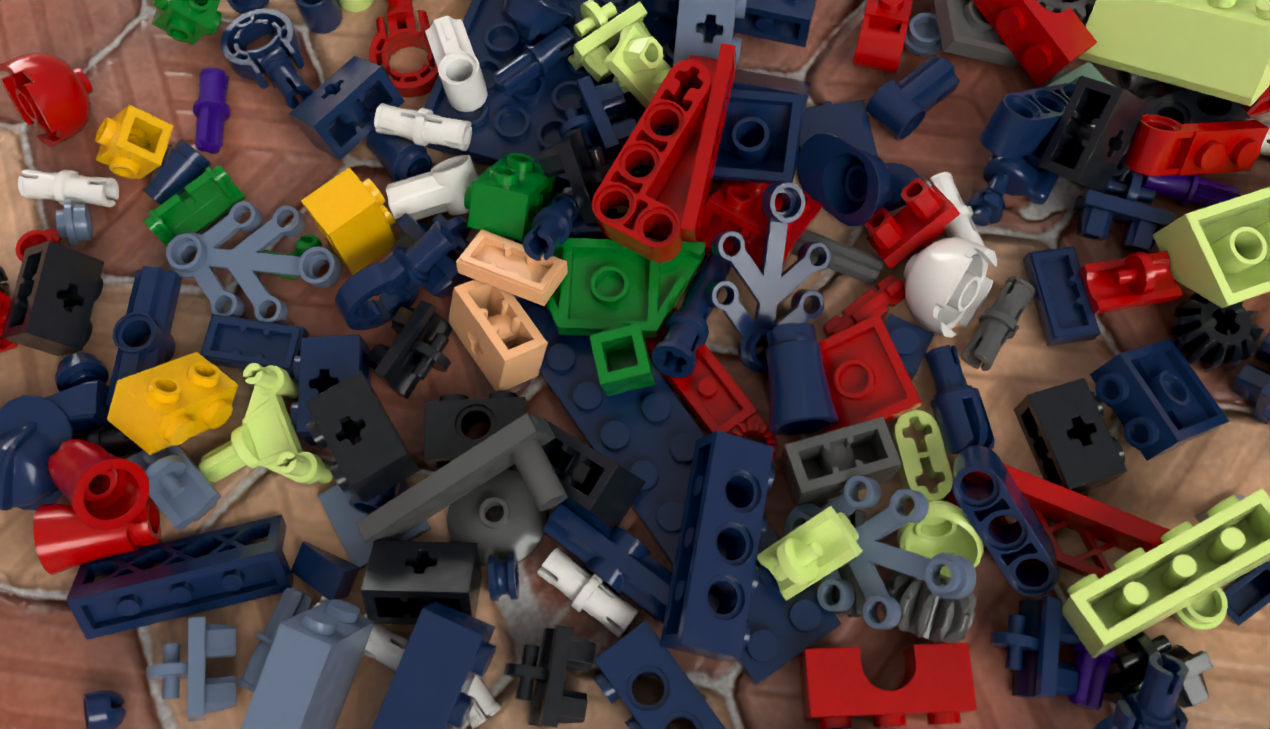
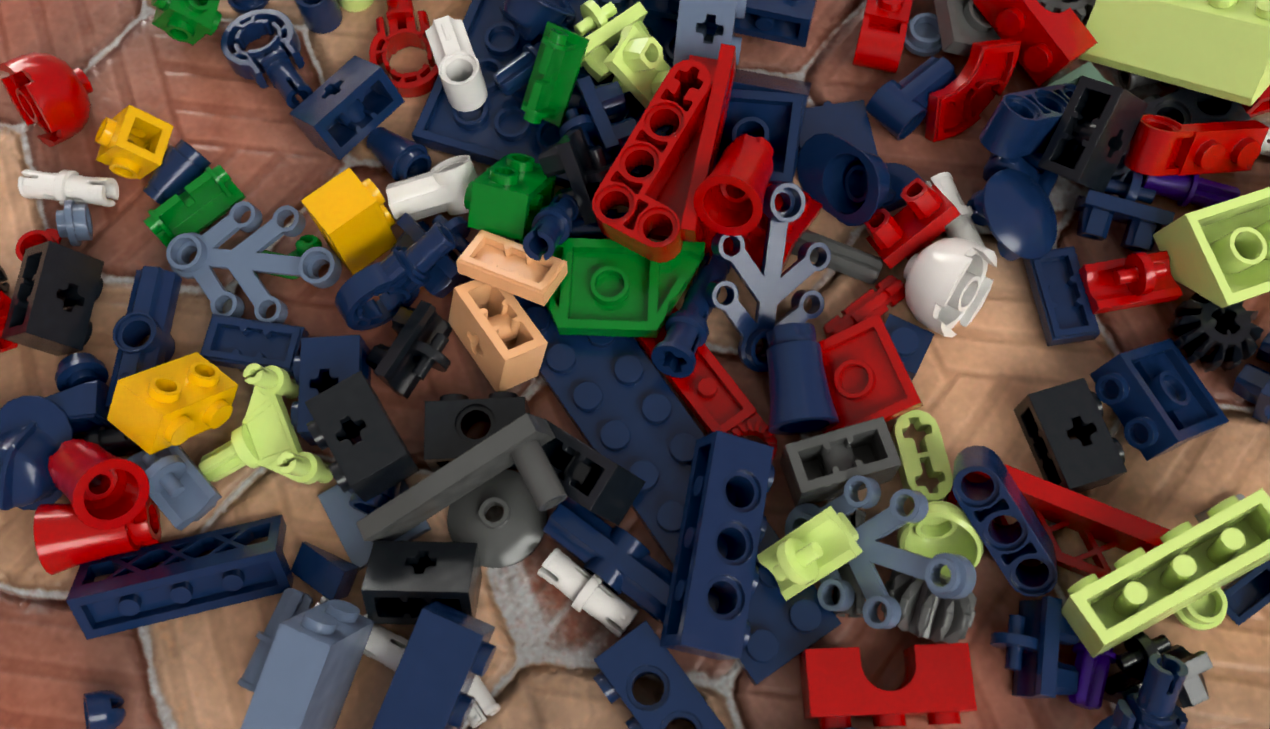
(203, 693): sand blue hips -> none
(211, 110): dark purple axle -> none
(423, 127): white pin -> none
(503, 576): dark blue bush -> none
(550, 701): black hips -> none
(553, 75): none -> green hinge
(622, 358): green brick -> none
(735, 190): none -> red plant
(957, 405): dark blue arm -> none
(983, 77): none -> red tile
(998, 323): dark grey pin -> none
(1017, 215): none -> dark blue dish

